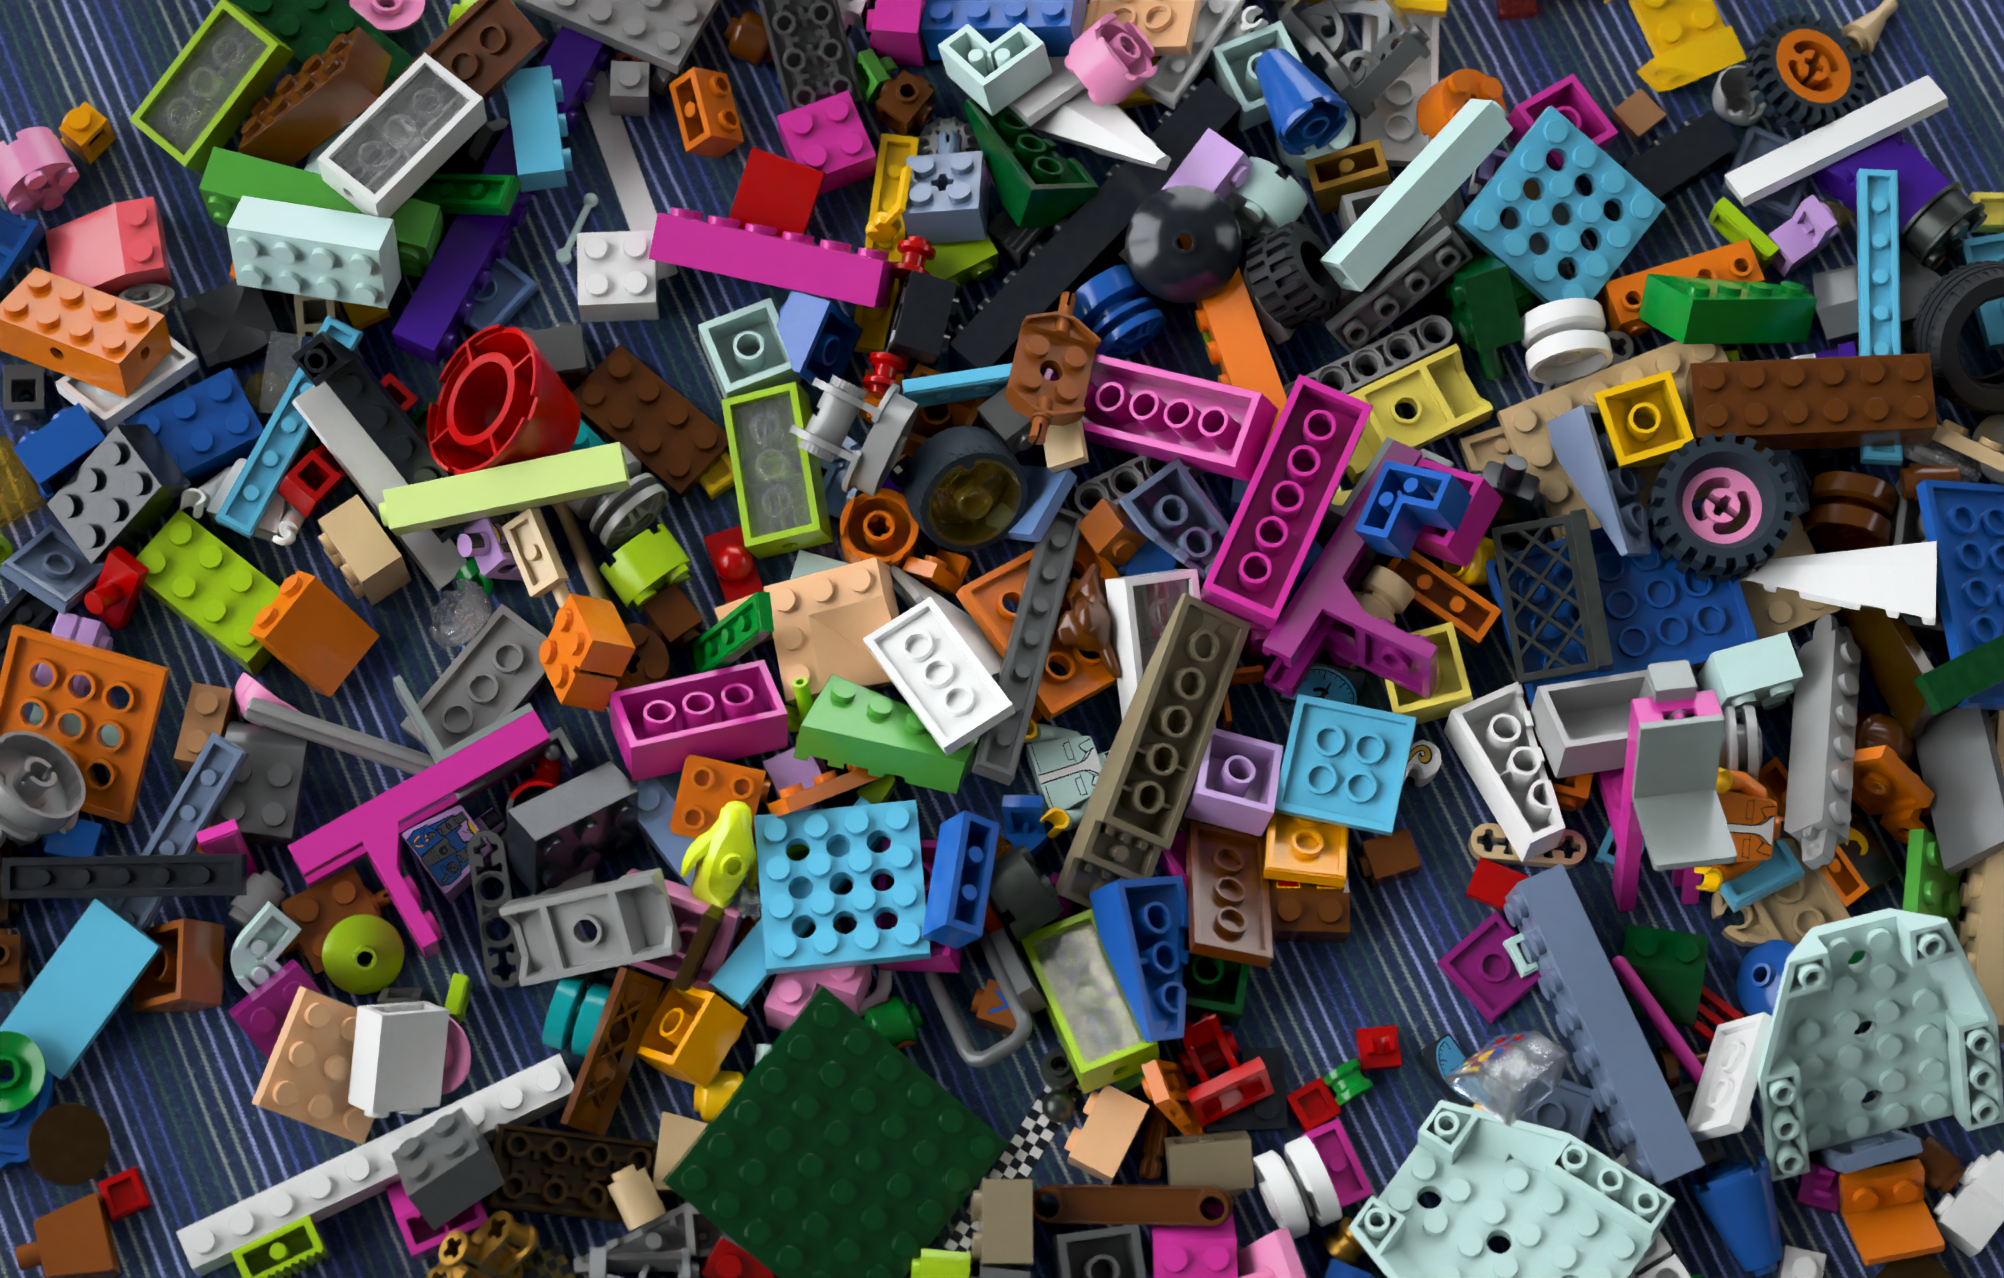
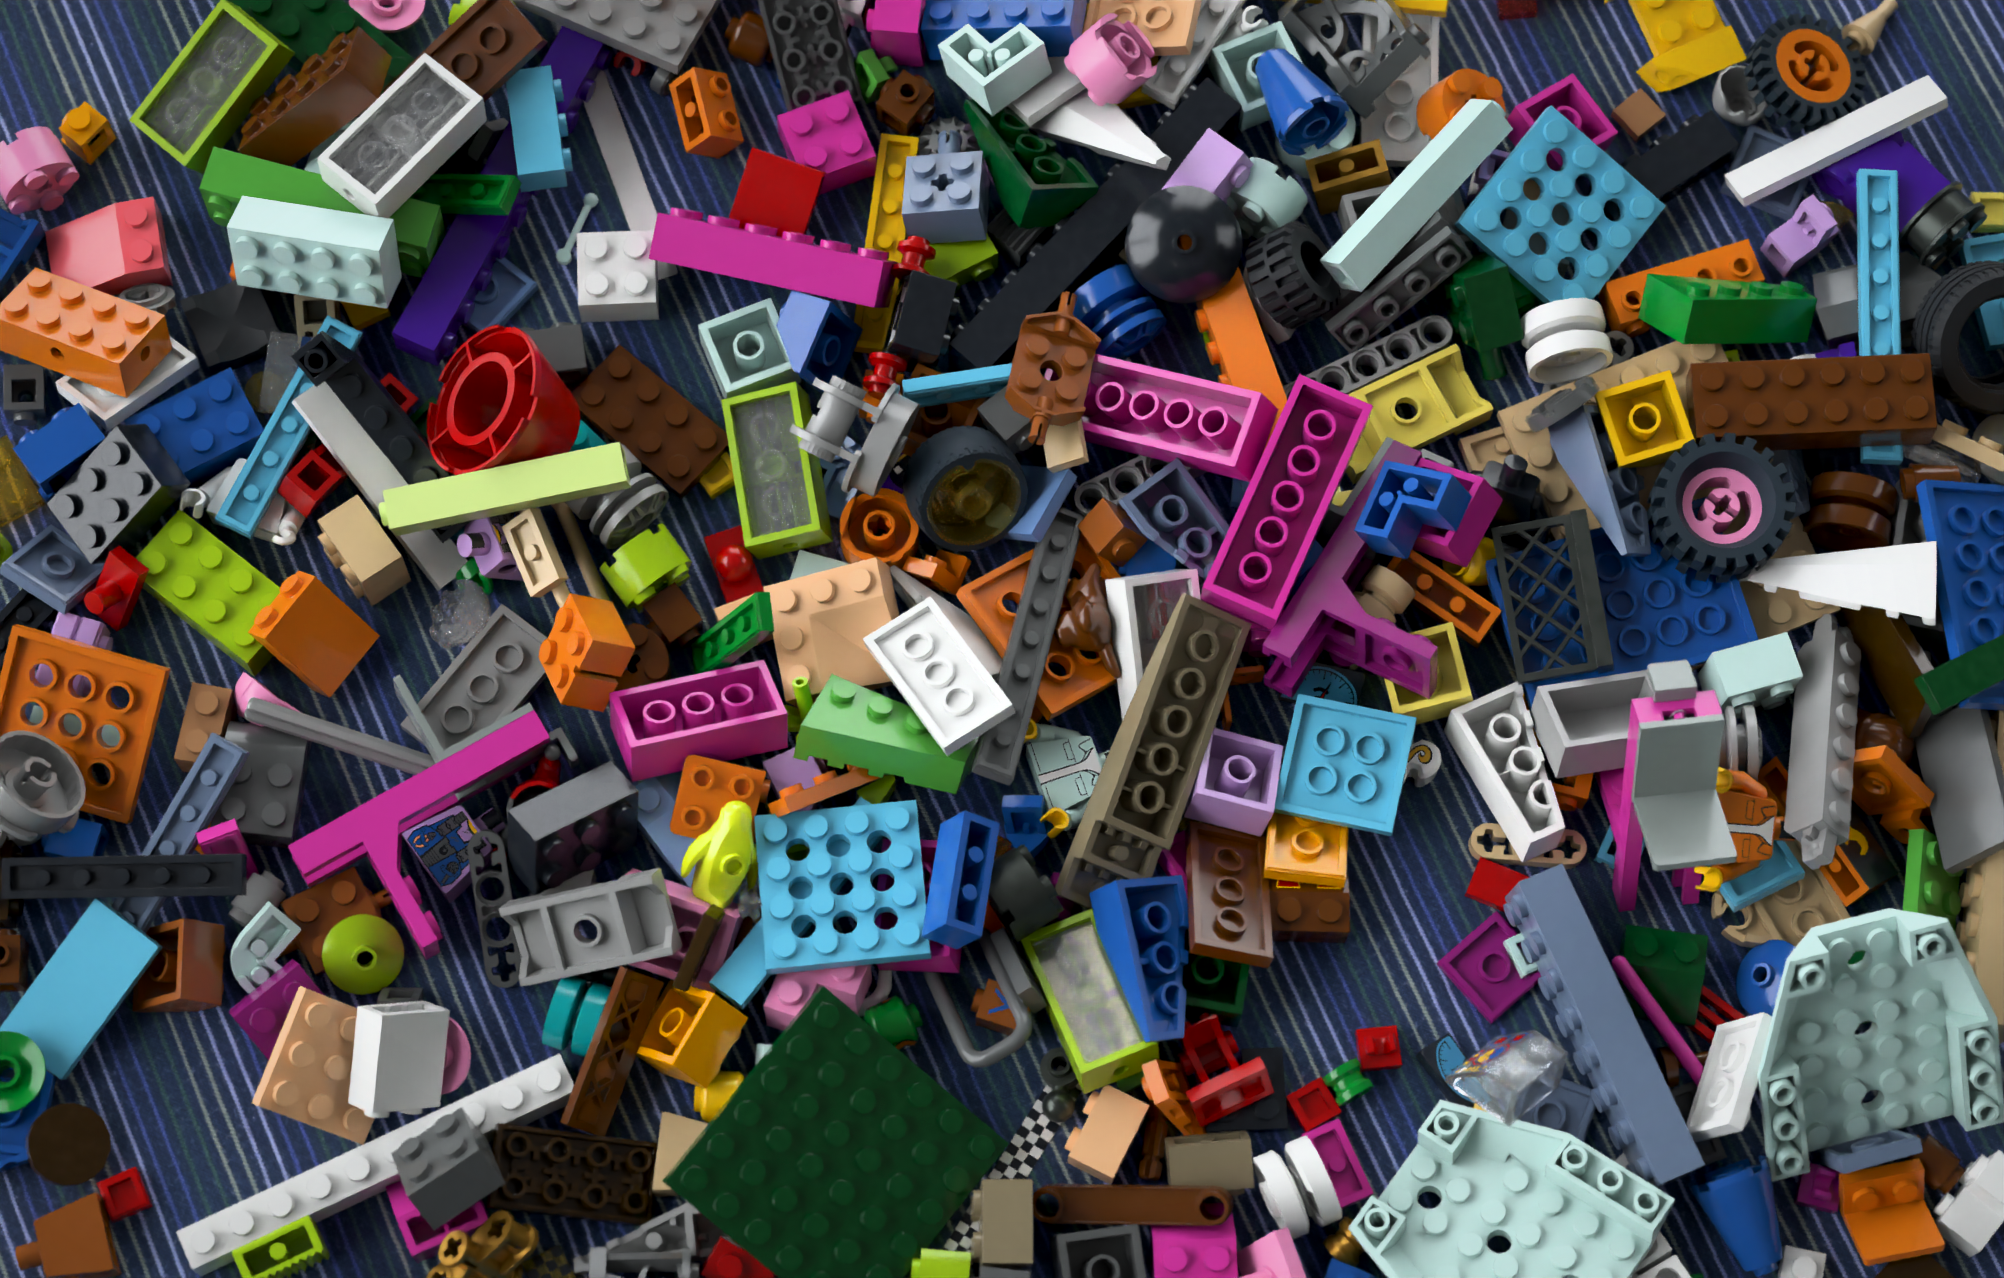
(458, 996): lime tile -> none
(630, 88): light grey brick -> none
(635, 1197): tan brick -> none
(886, 224): yellow piece -> none
(1388, 858): reddish brown brick -> none
(1561, 404): none -> dark grey tile
(1737, 227): lime tile -> none

